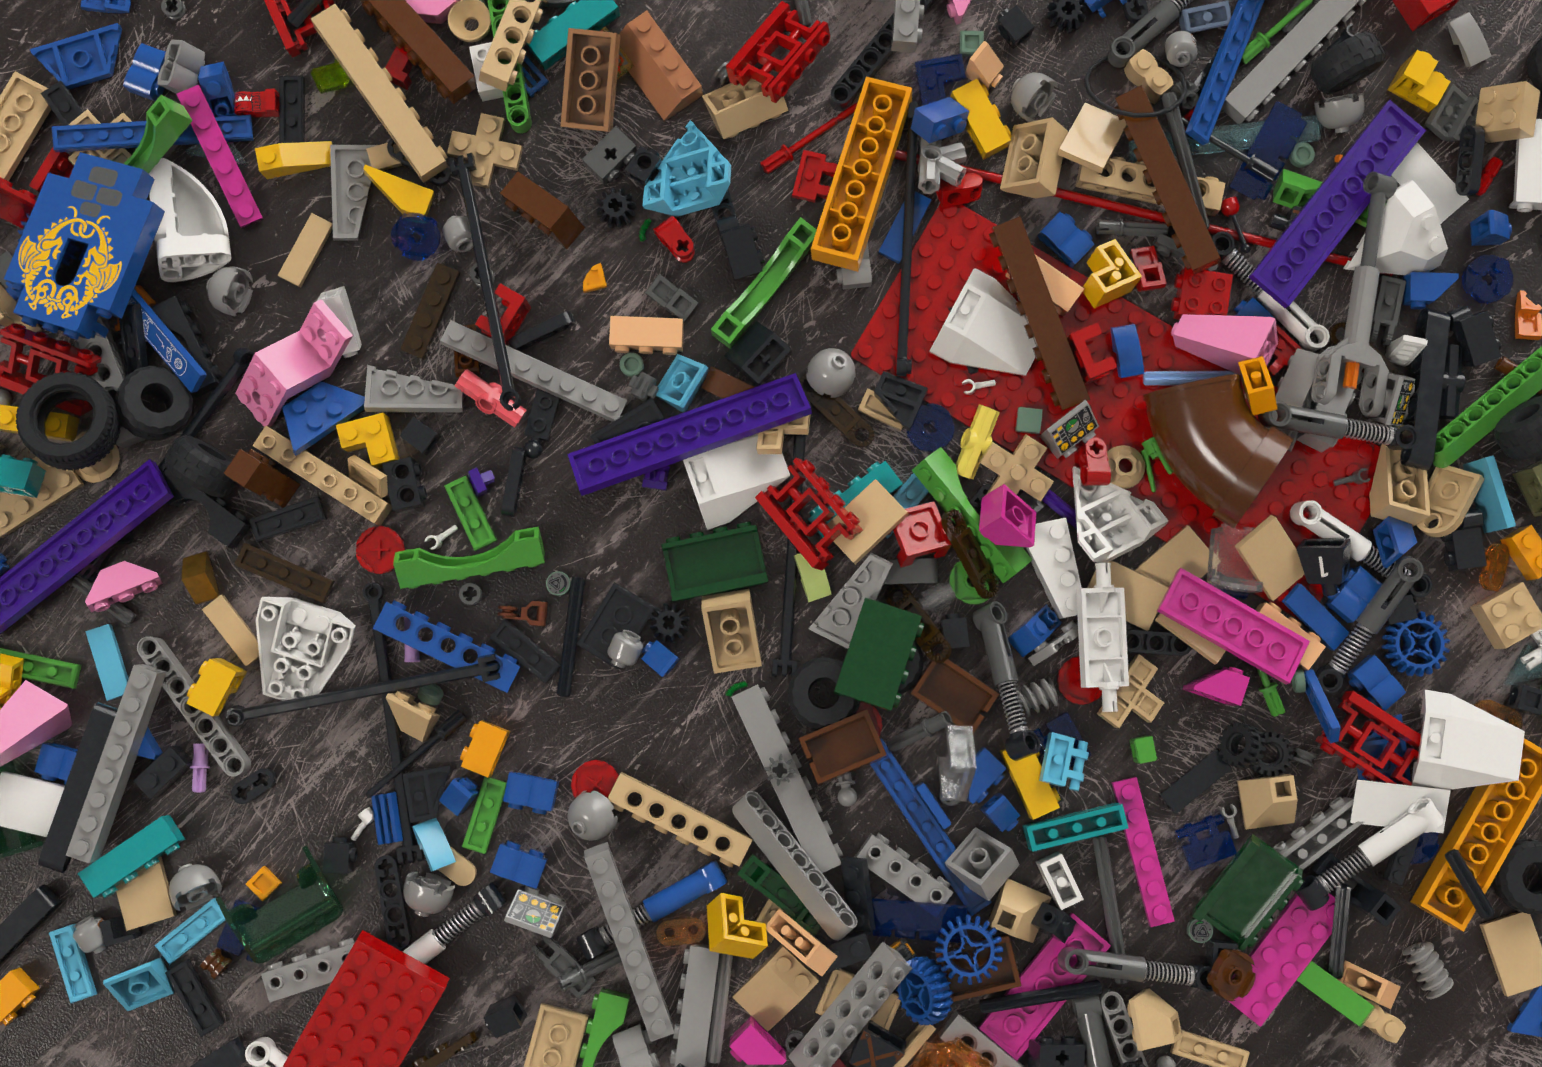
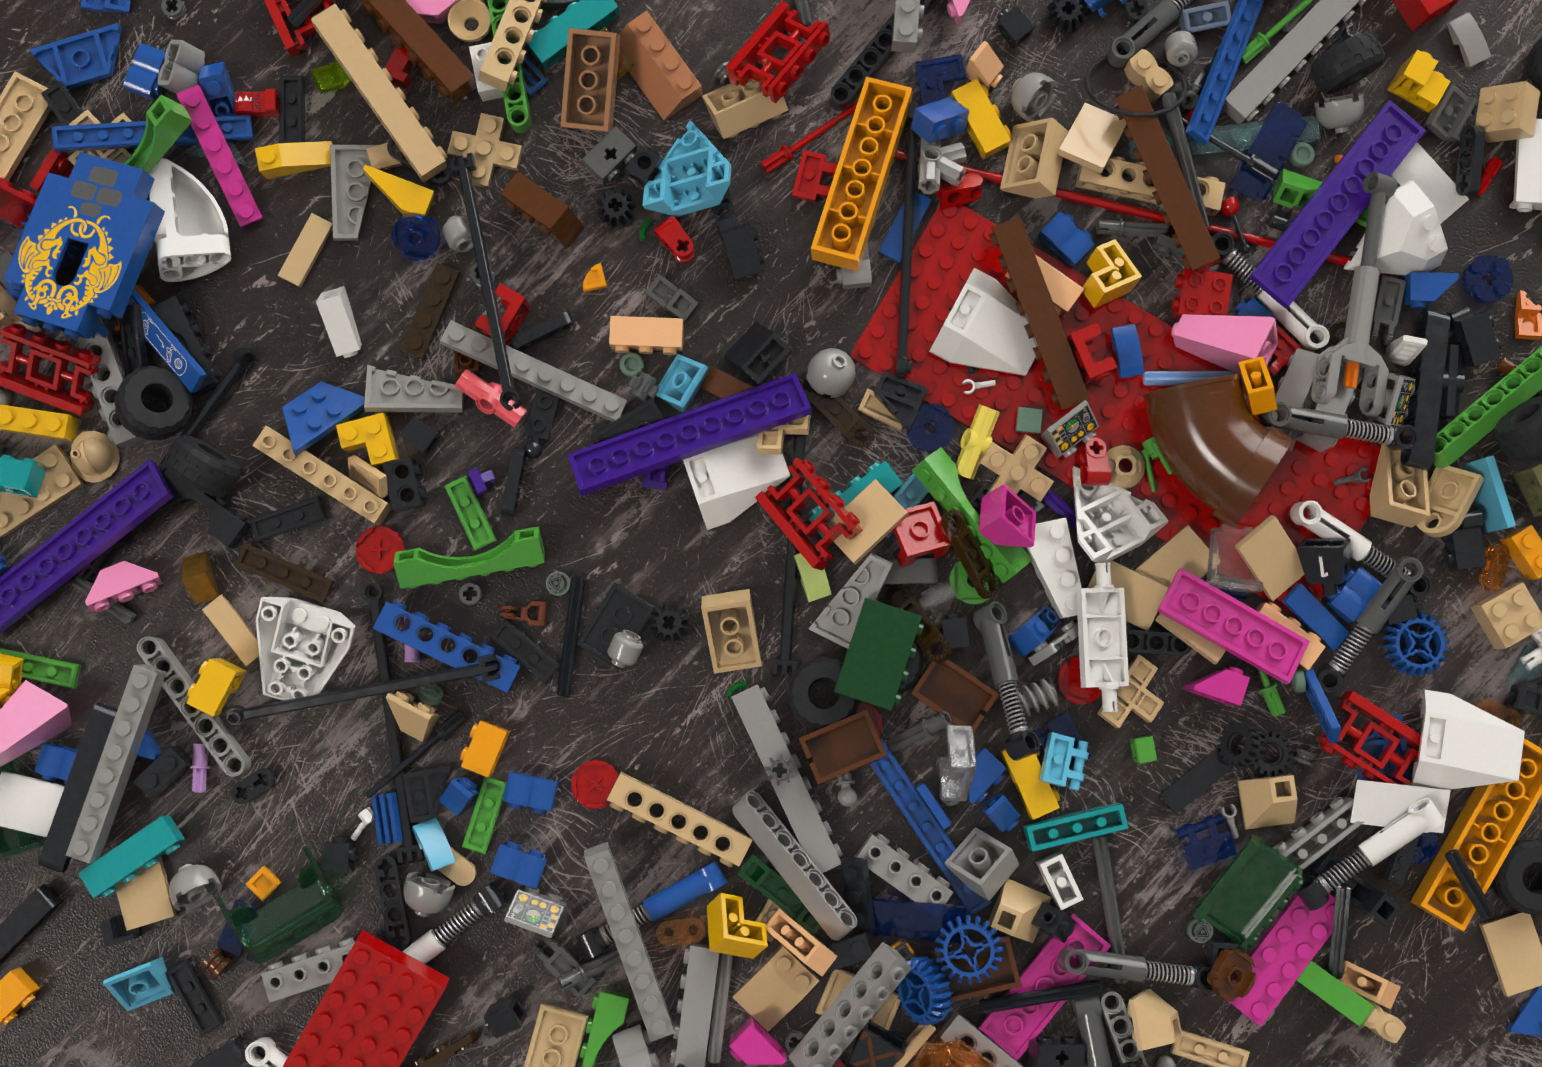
(53, 391): black tyre -> none
(72, 964): medium azure tile -> none
(89, 935): light grey head -> none
(108, 661): medium azure tile -> none
(191, 931): medium azure tile -> none
(230, 290): light grey cylinder -> none
(261, 477): reddish brown wedge -> none
(293, 364): bright pink bracket -> none
(439, 538): white hand -> none
(591, 816): light grey cylinder -> none
(659, 658): blue slope -> none
(714, 562): dark green panel -> none
(765, 285): bright green arch -> none
(969, 42): sand green tile -> none
(1143, 853): dark pink plate -> none
(1151, 270): red brick -> none
(1375, 682): blue brick -> none
(1393, 539): blue slope -> none
(1430, 967): light grey piece -> none
(1490, 229): blue slope -> none

